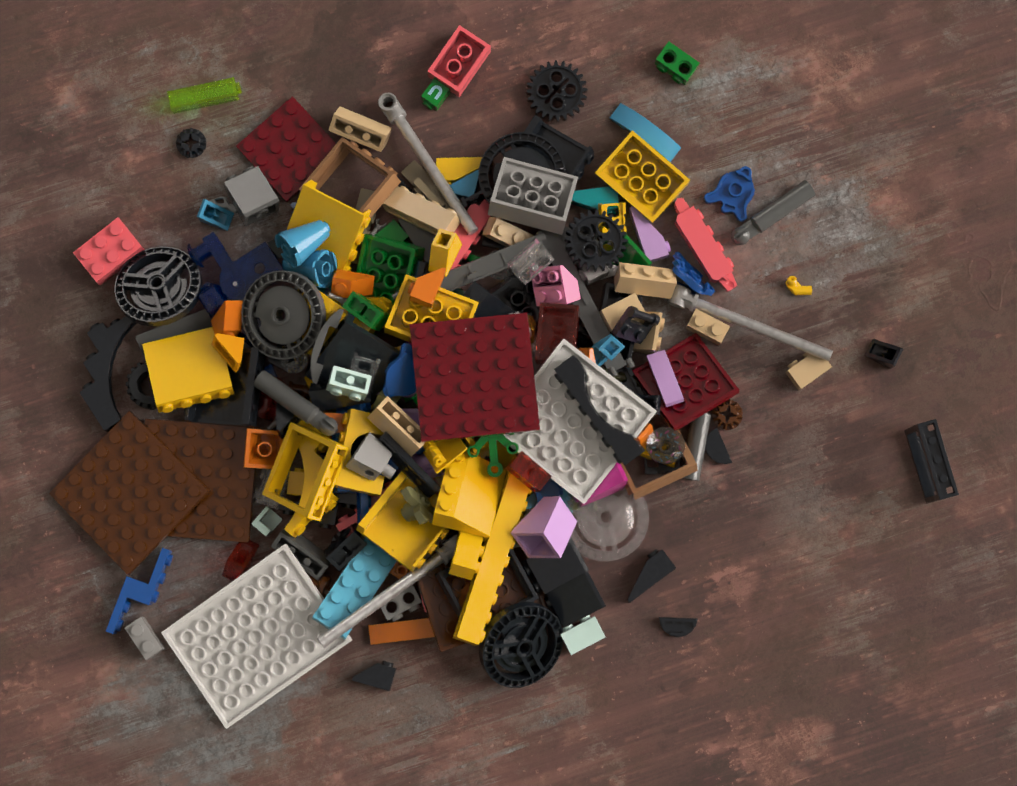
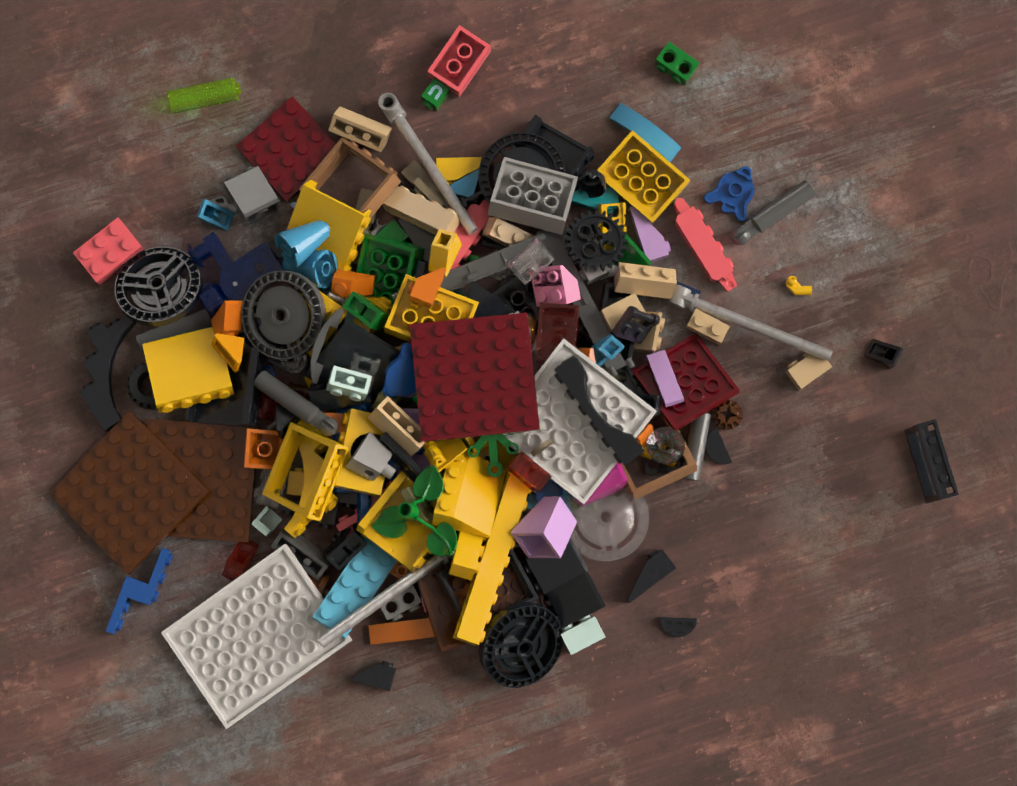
(144, 638): light grey brick -> none
(196, 149): black gear -> none
(392, 520): none -> green plant
(543, 446): none -> dark tan piece
(569, 102): black gear -> none
(592, 182): none -> black hair
(690, 275): blue tile -> none

